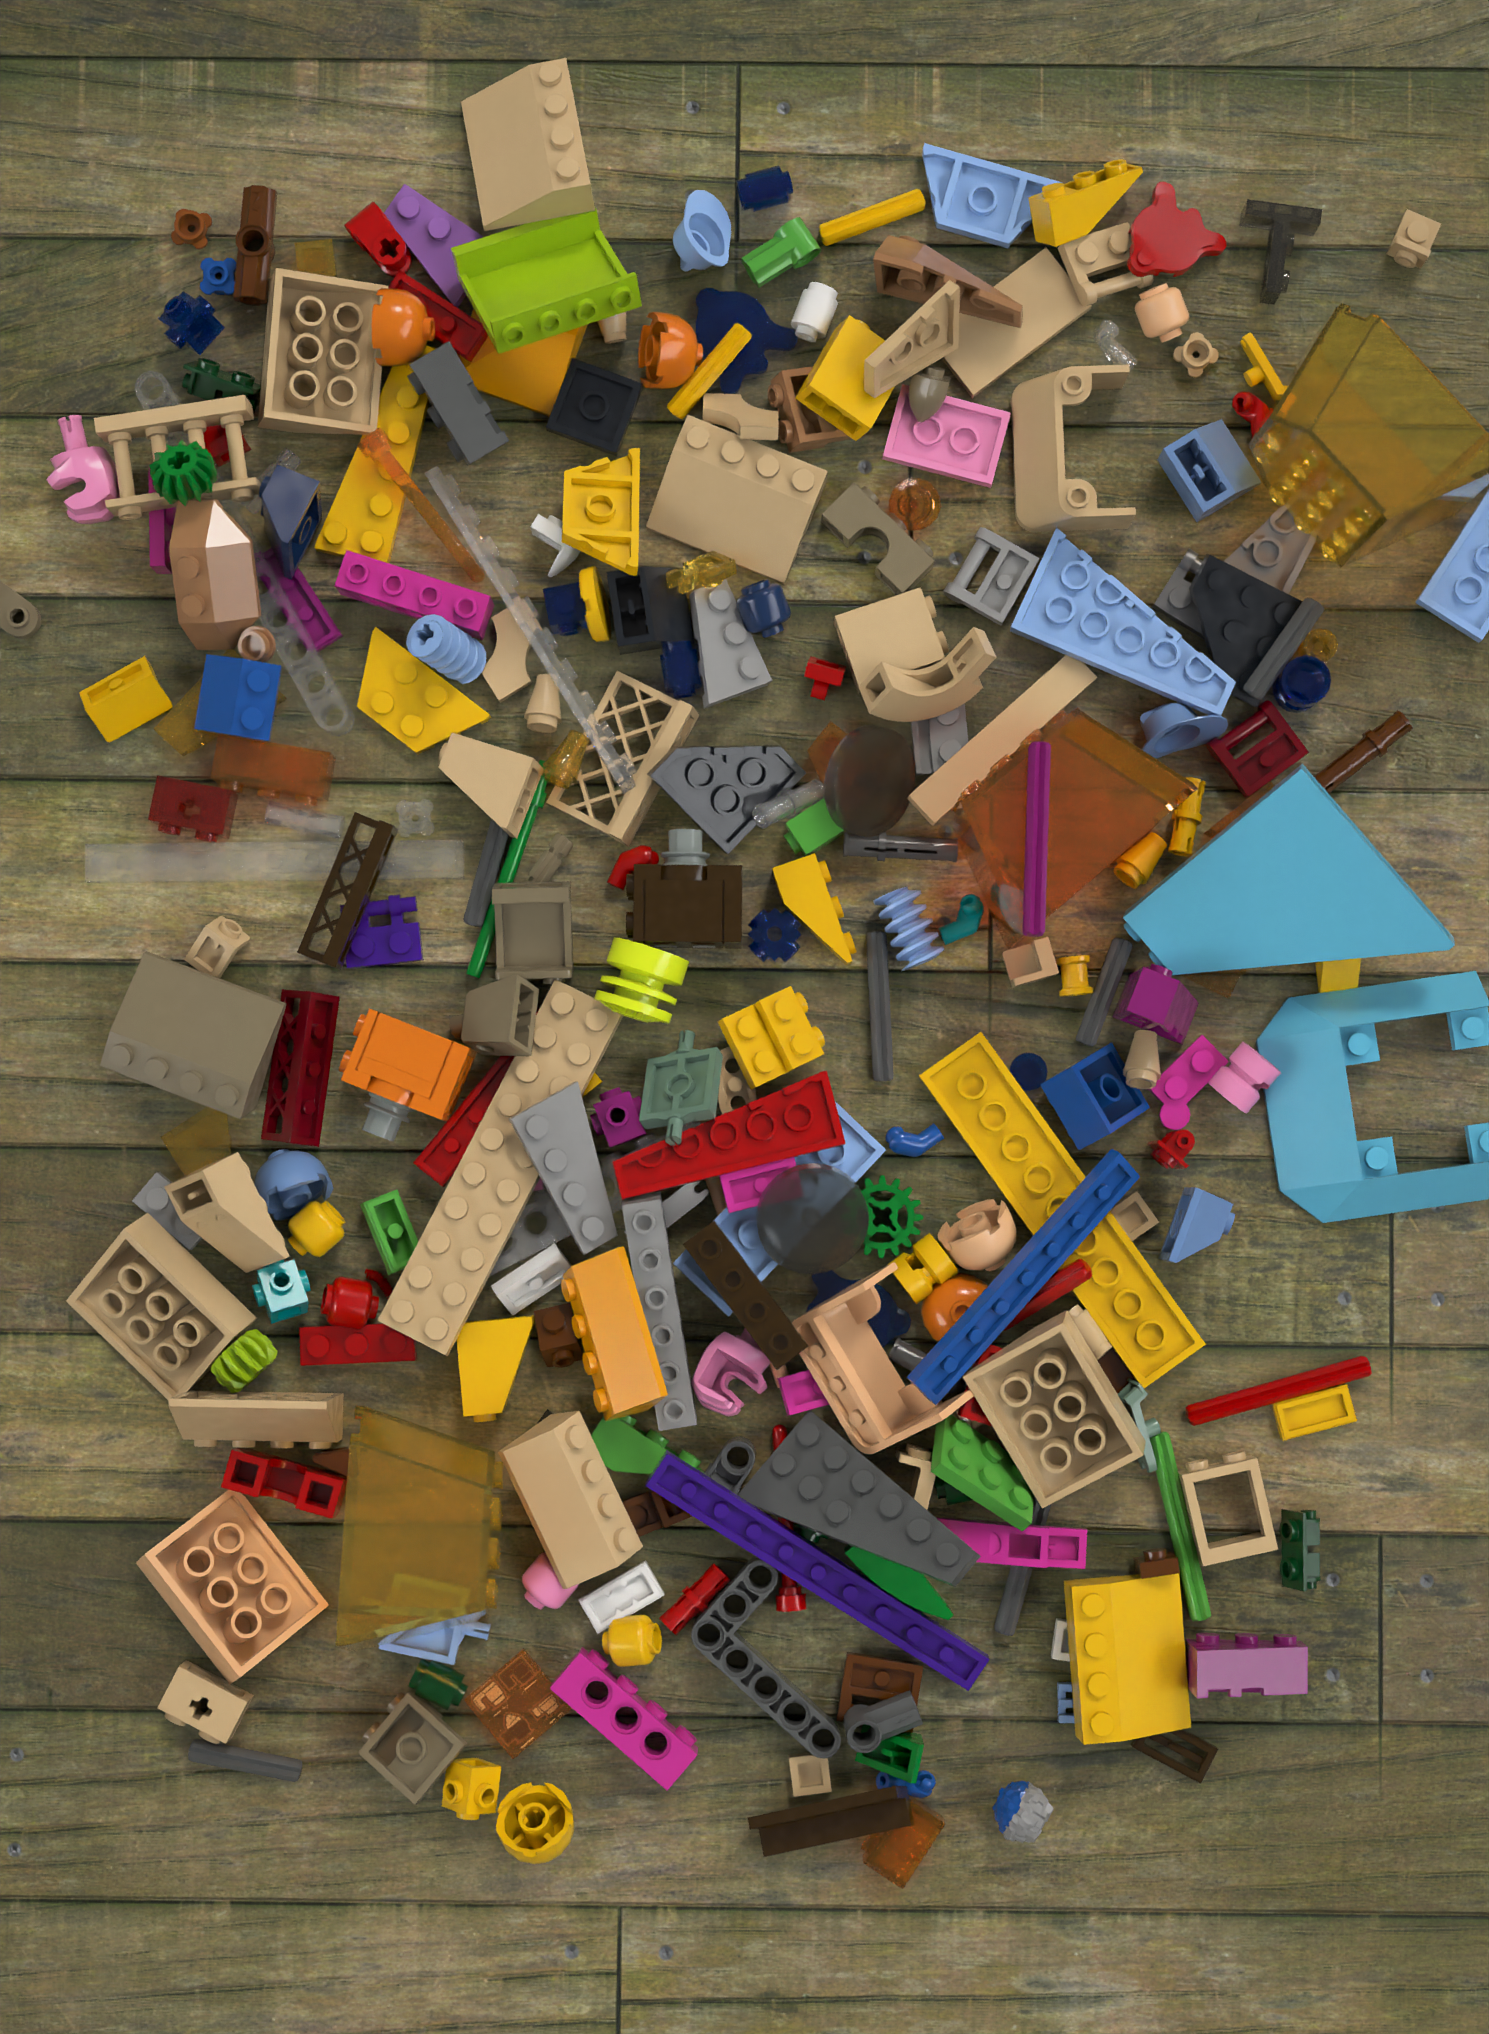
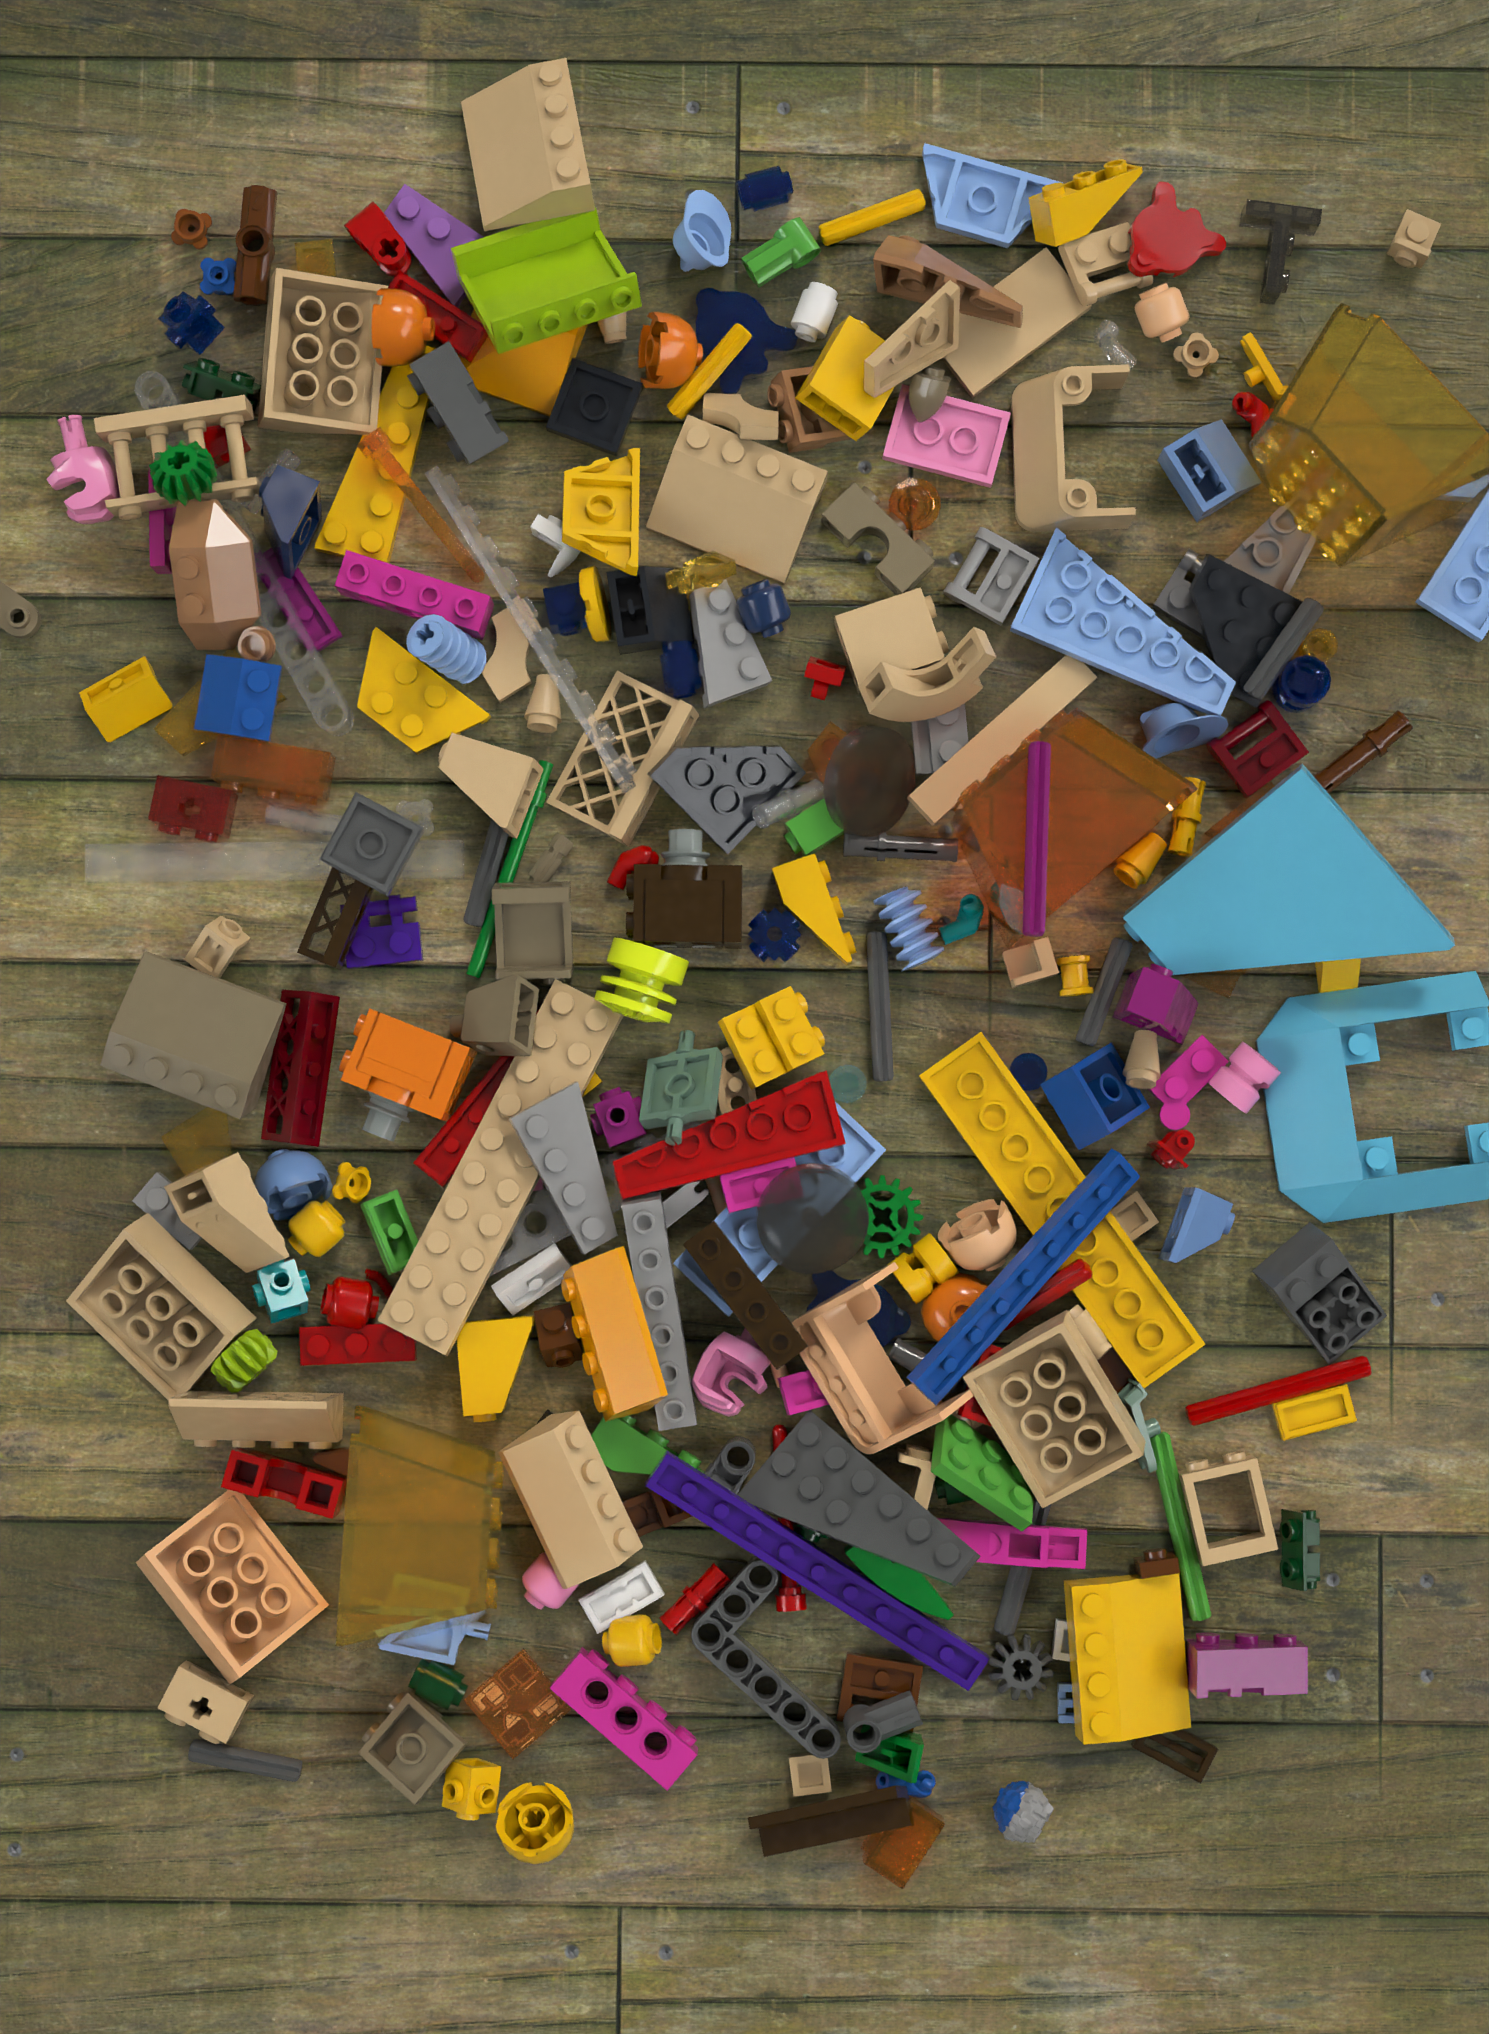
(359, 1184): none -> yellow plate
(372, 844): none -> dark grey plate
(565, 762): clear yellow cone -> none
(848, 1083): none -> clear light blue plate
(912, 1144): blue arm -> none
(1006, 1671): none -> dark grey gear
(1320, 1292): none -> dark grey slope

